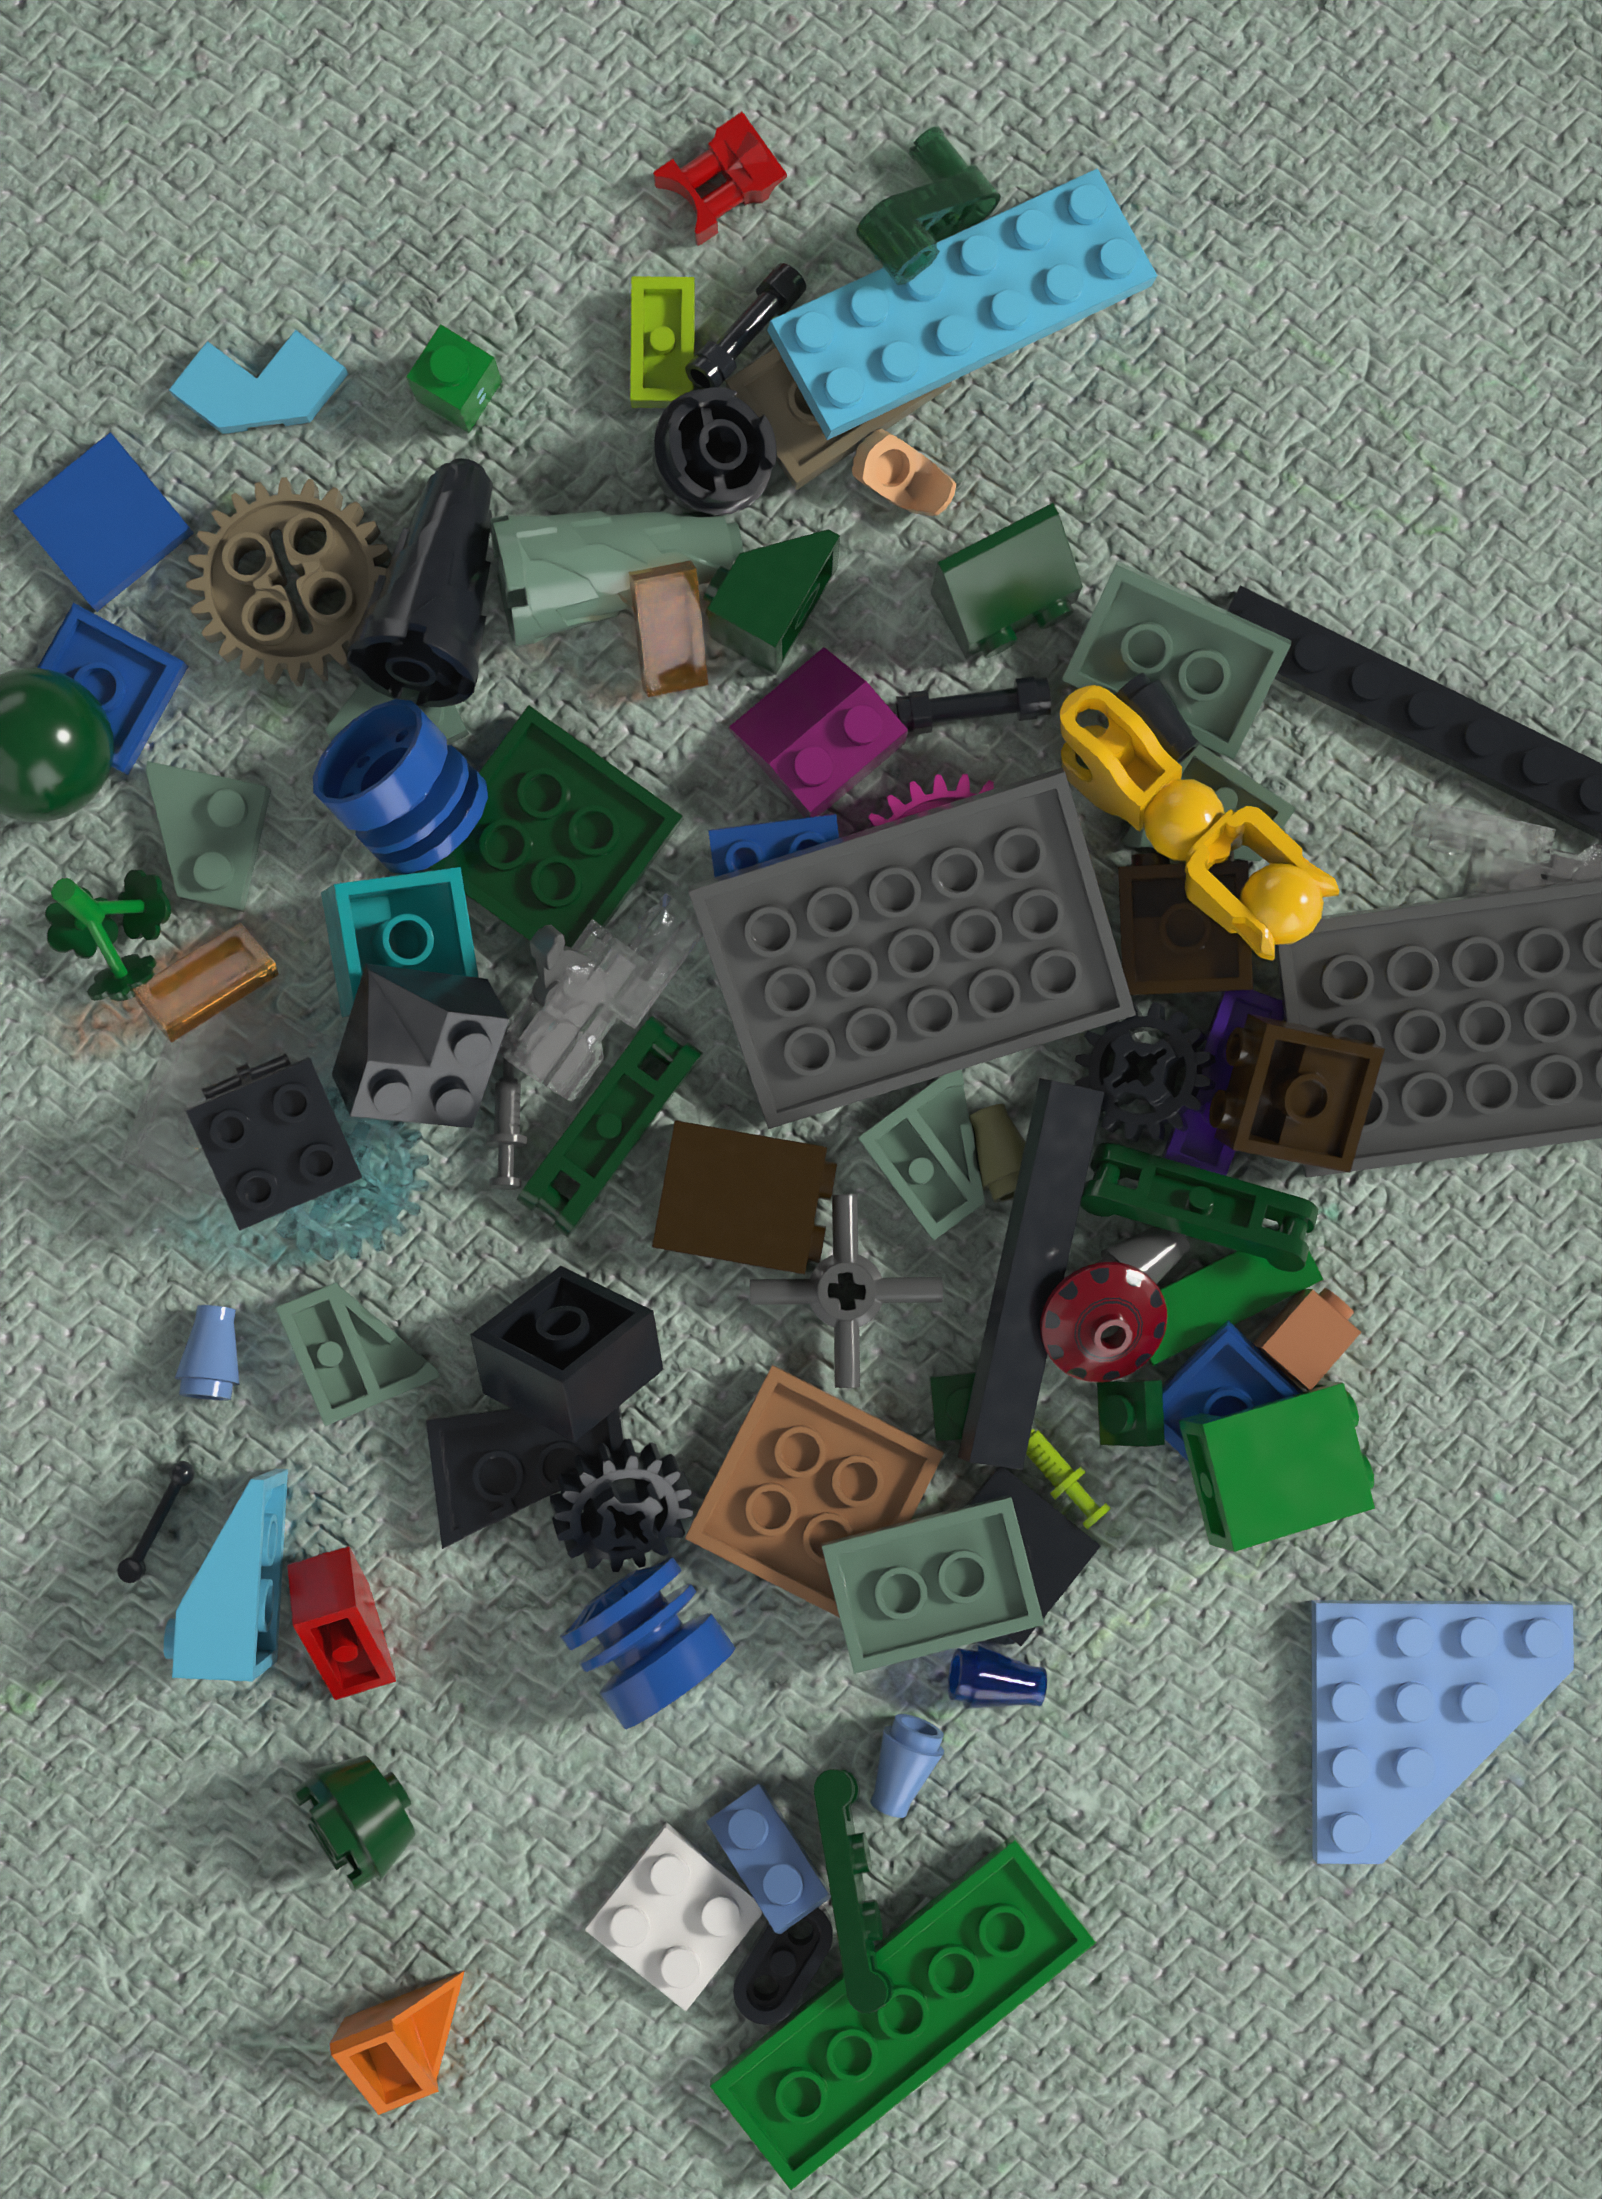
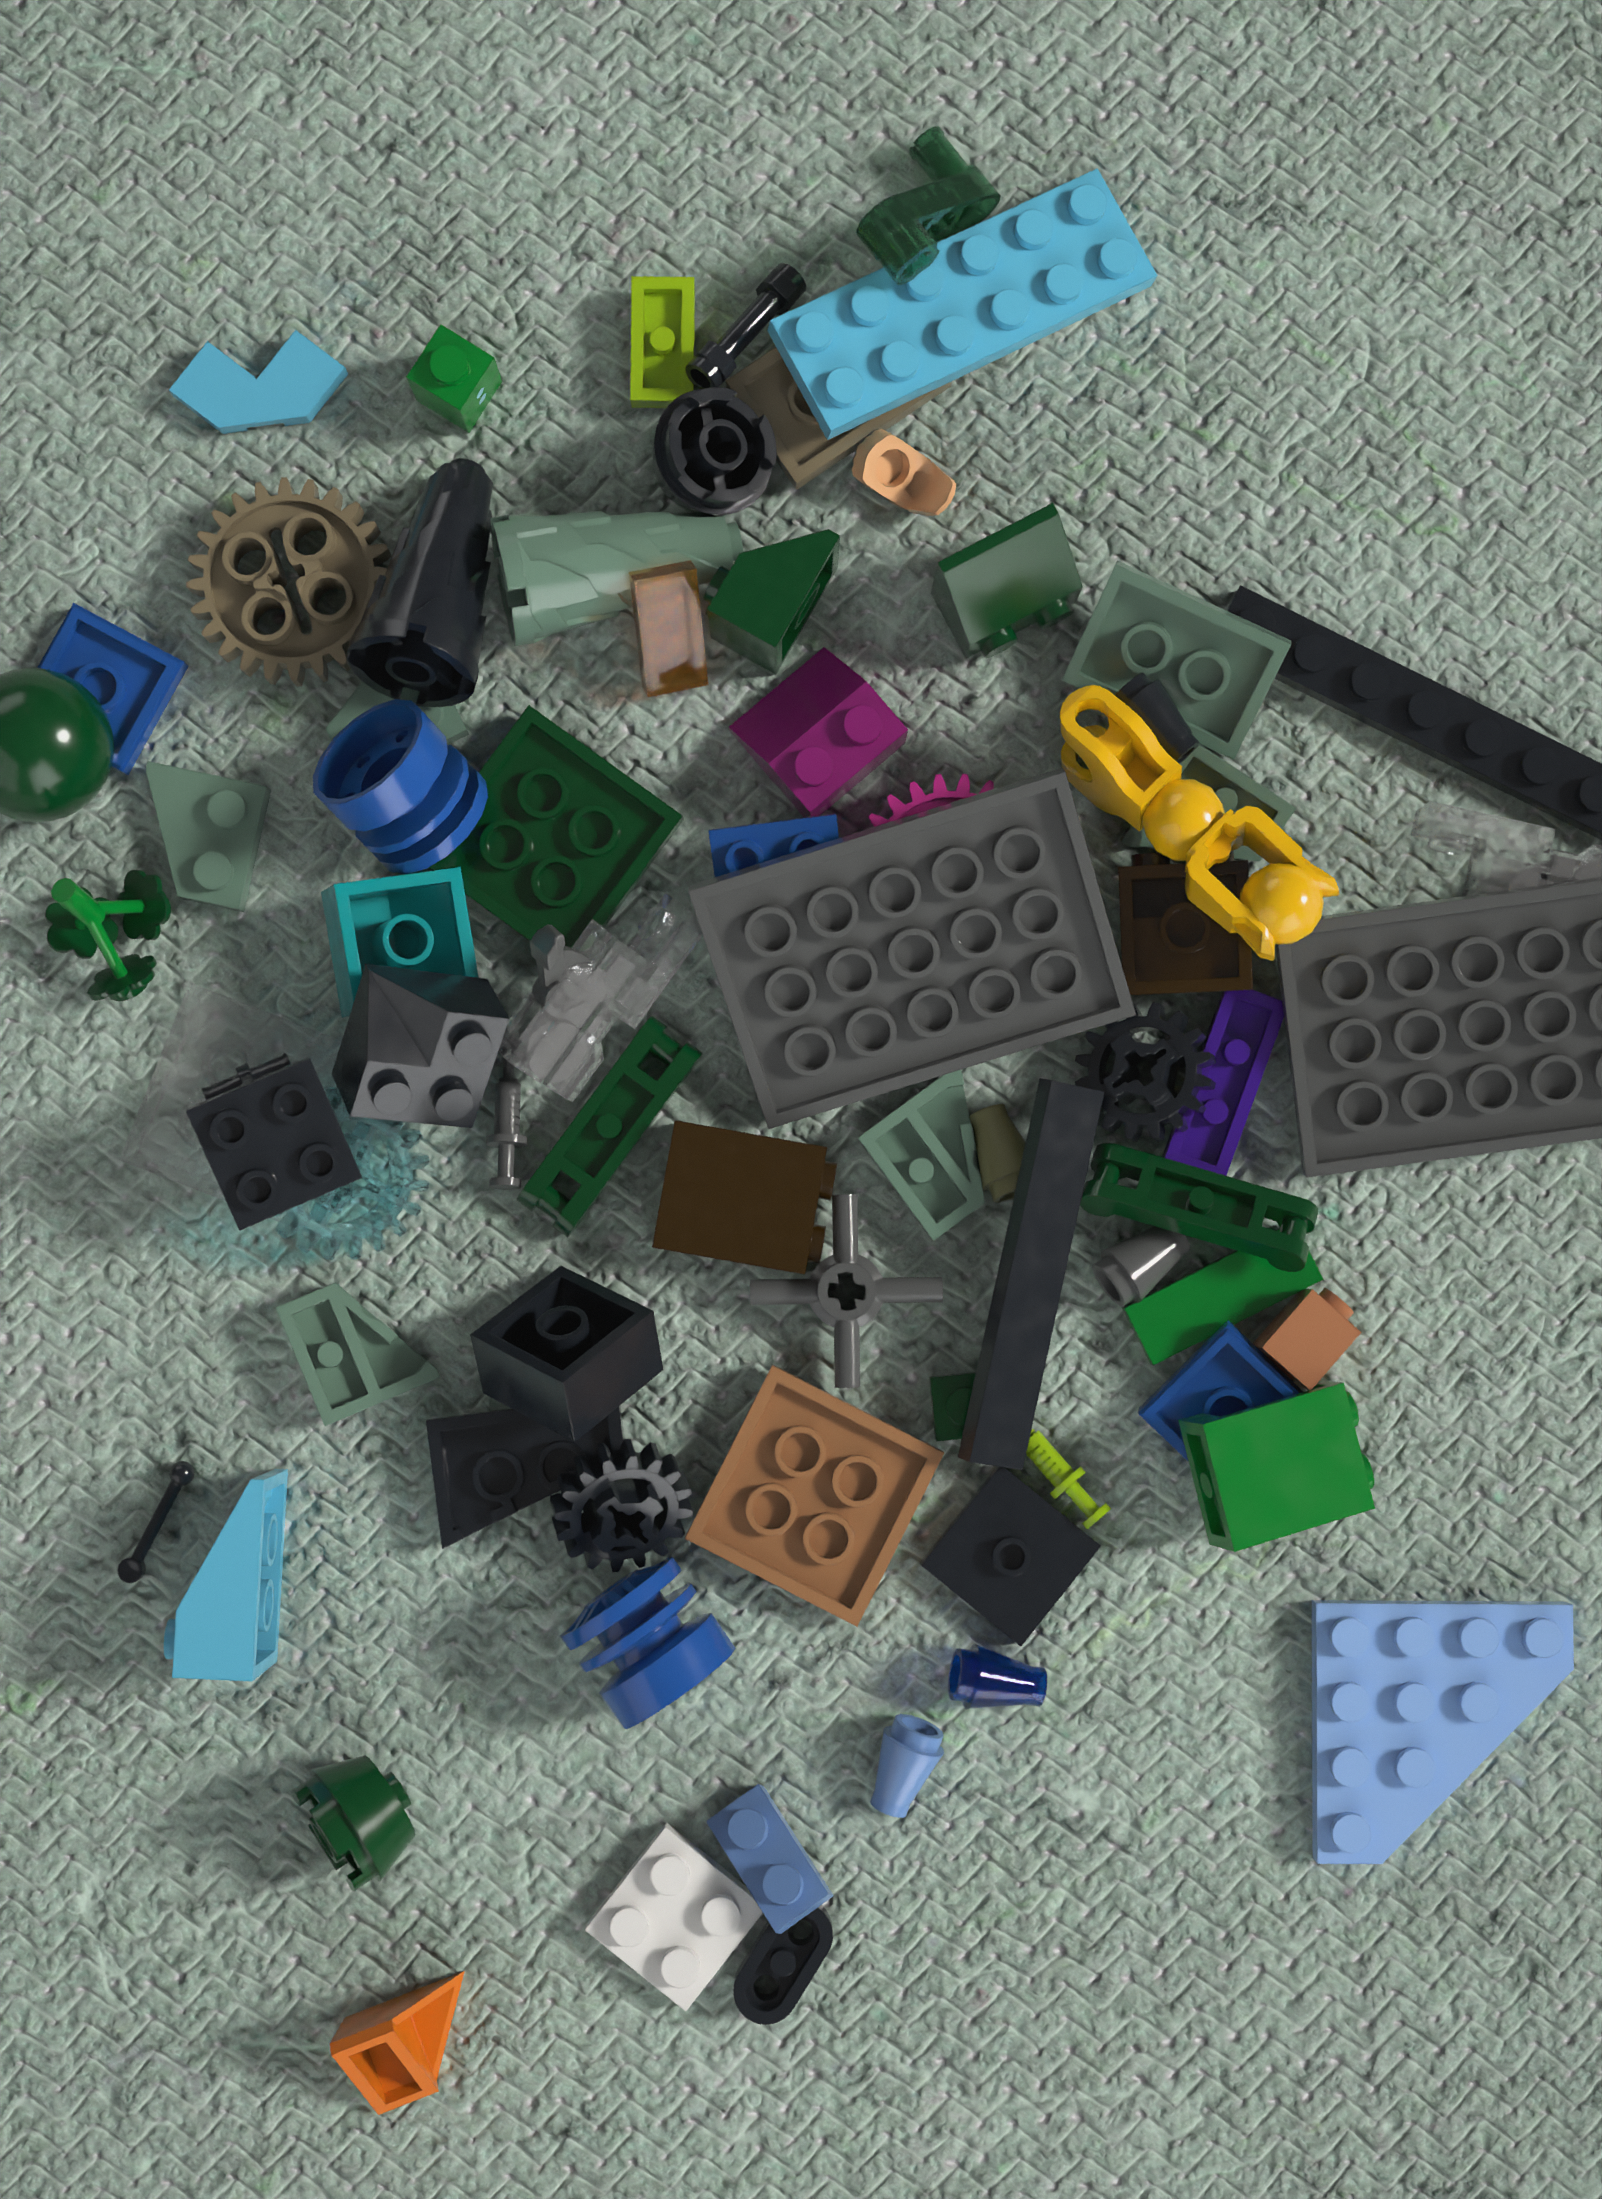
(103, 522): blue tile -> none
(205, 982): clear orange tile -> none
(210, 1356): medium blue cone -> none
(339, 1623): red slope -> none
(743, 161): red piece -> none
(855, 1918): dark green plate -> none
(932, 1584): sand green plate -> none
(954, 1977): green plate -> none
(1027, 699): black bar -> none
(1090, 1303): dark red dish -> none
(1131, 1413): dark green plate -> none
(1295, 1093): dark brown plate -> none

